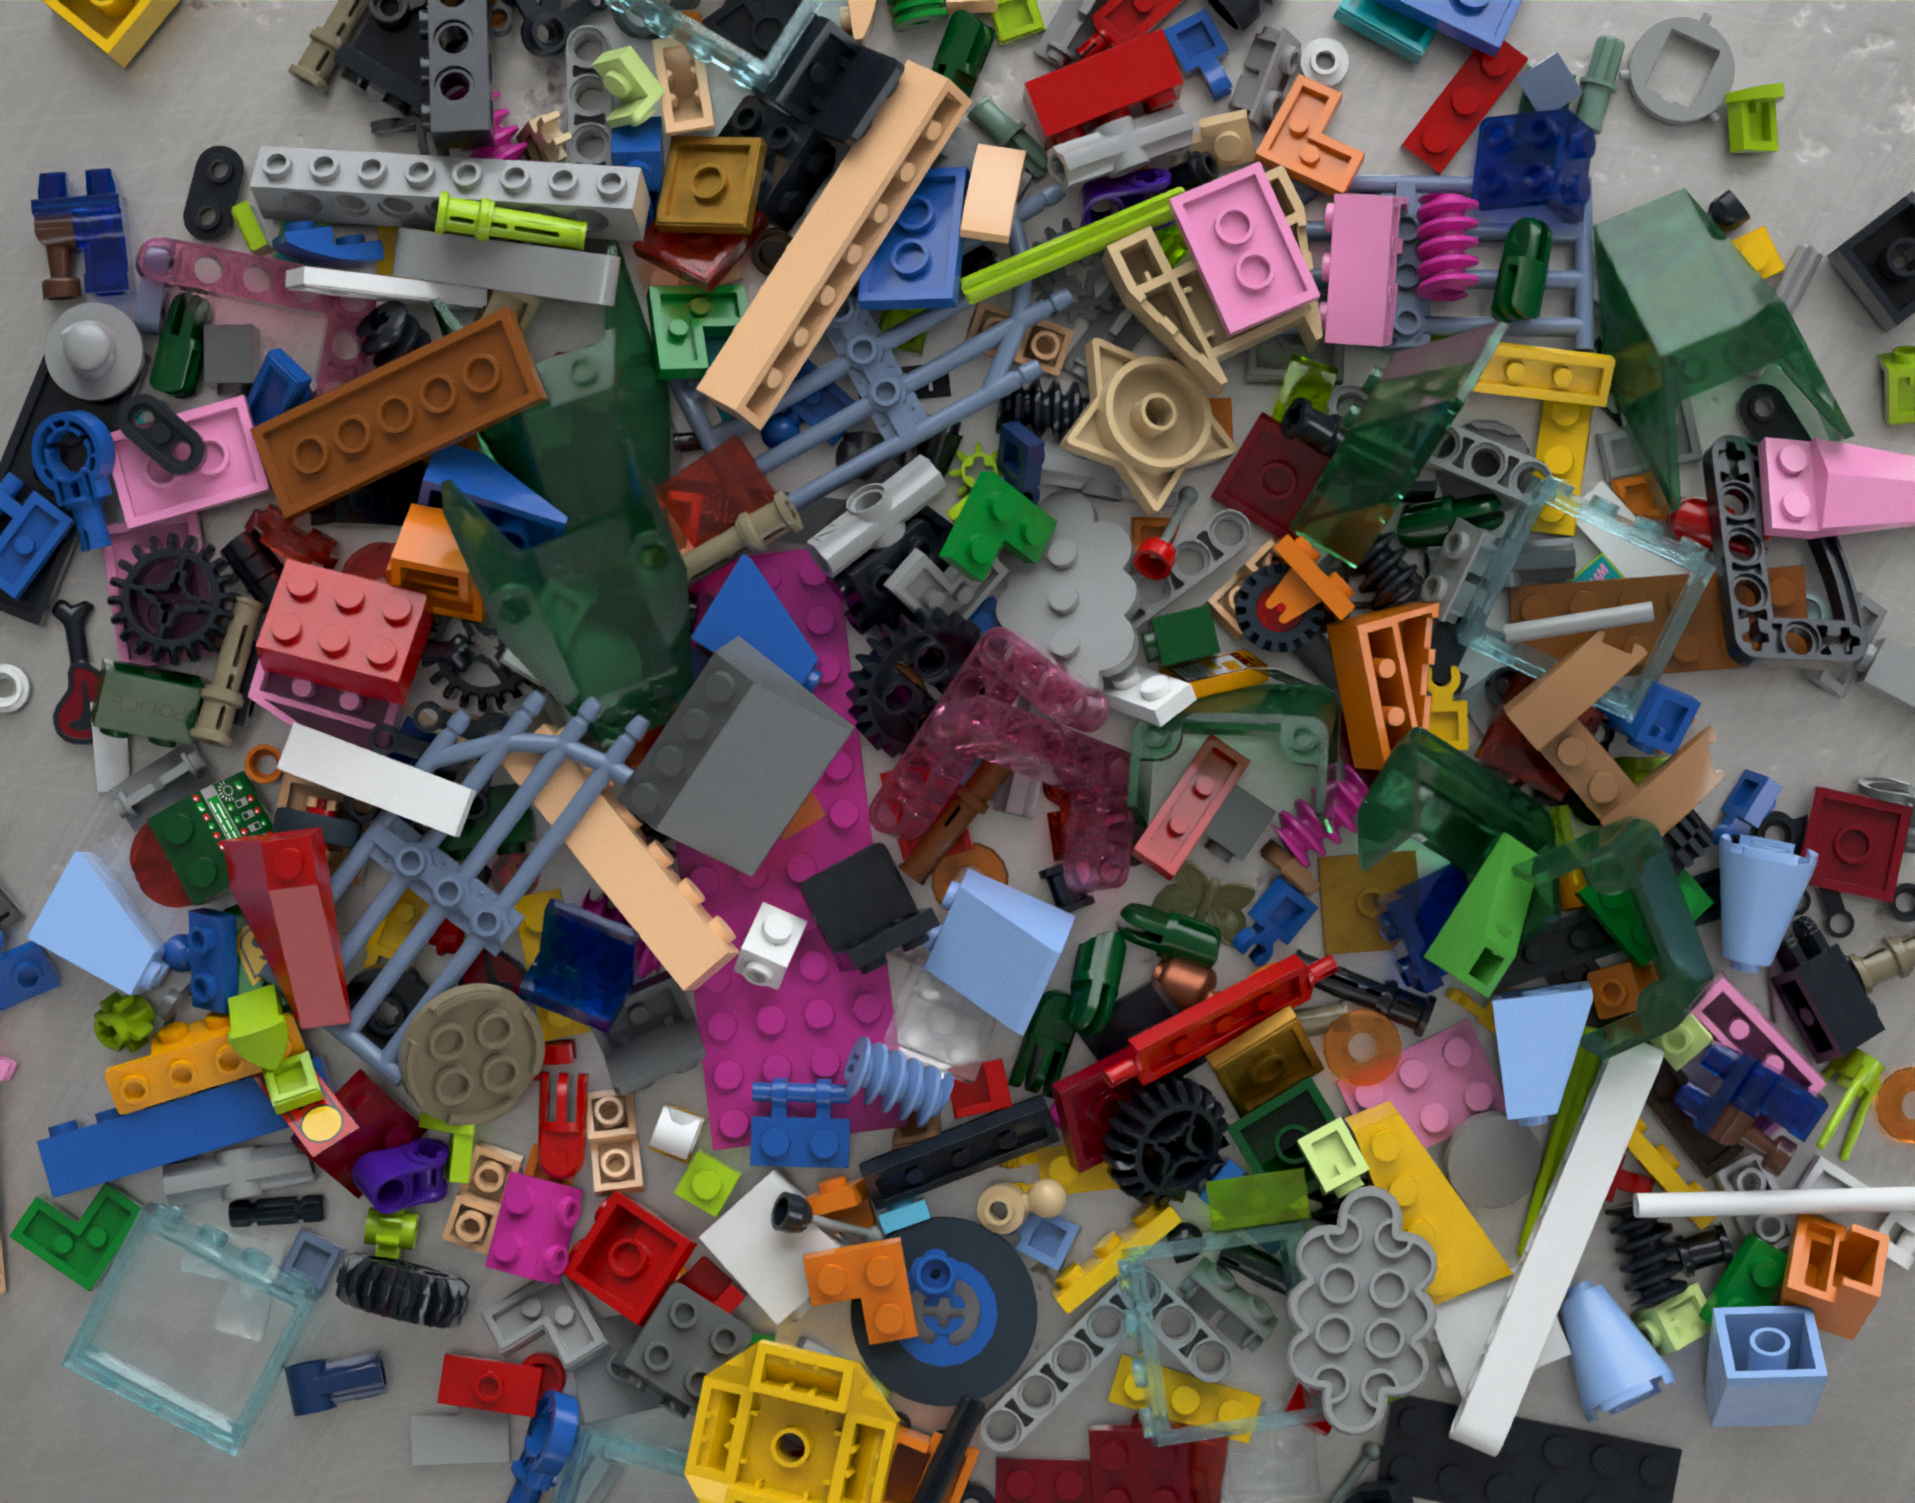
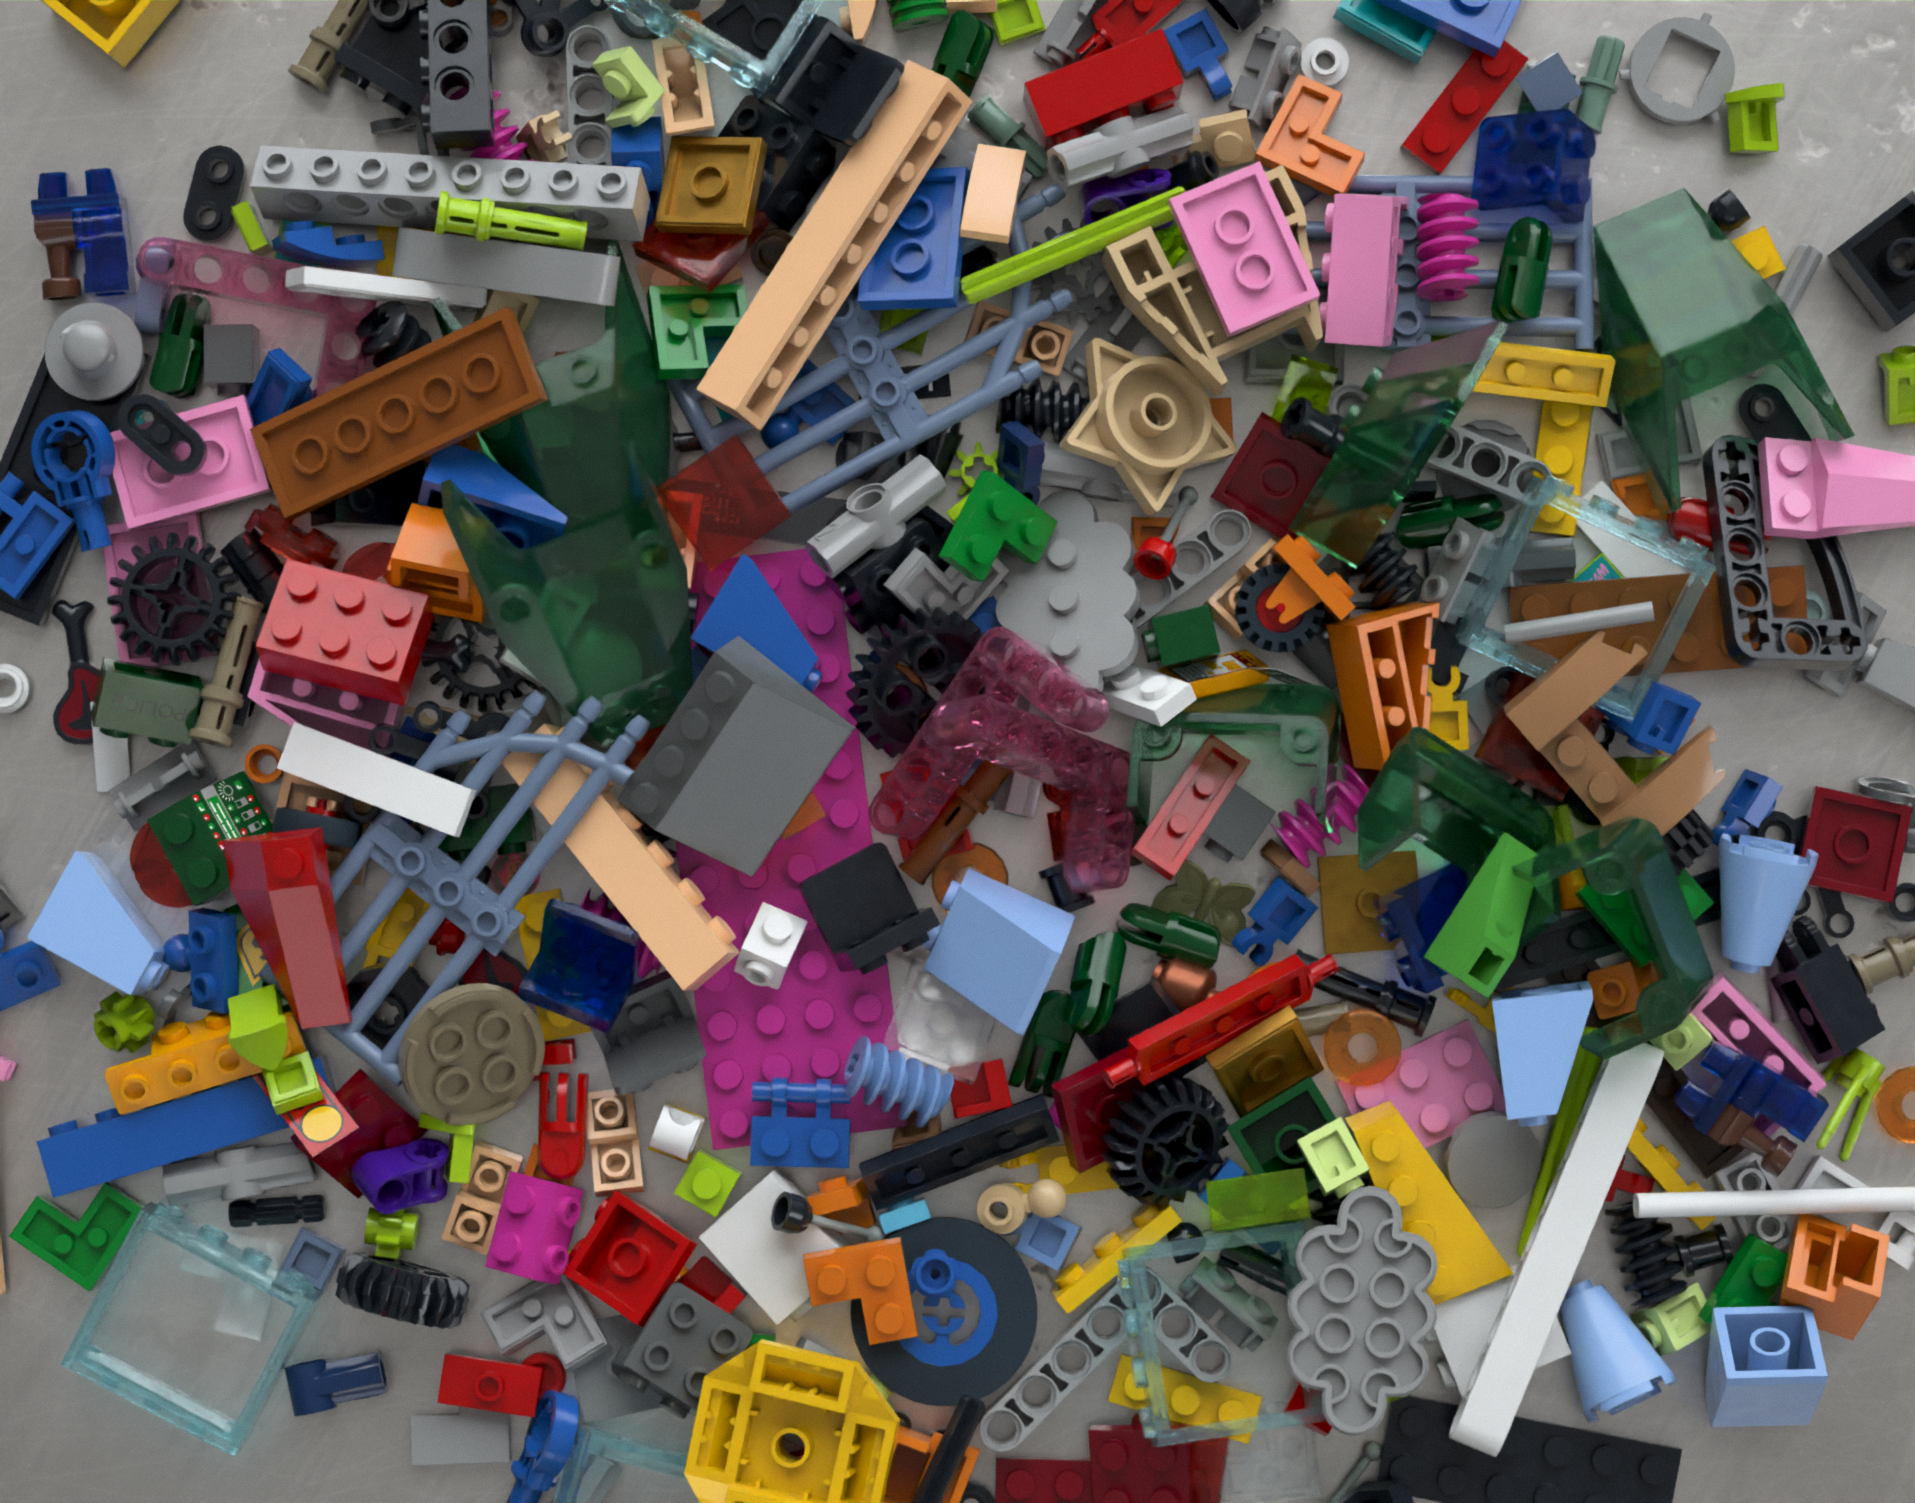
(749, 534): dark tan pin -> none

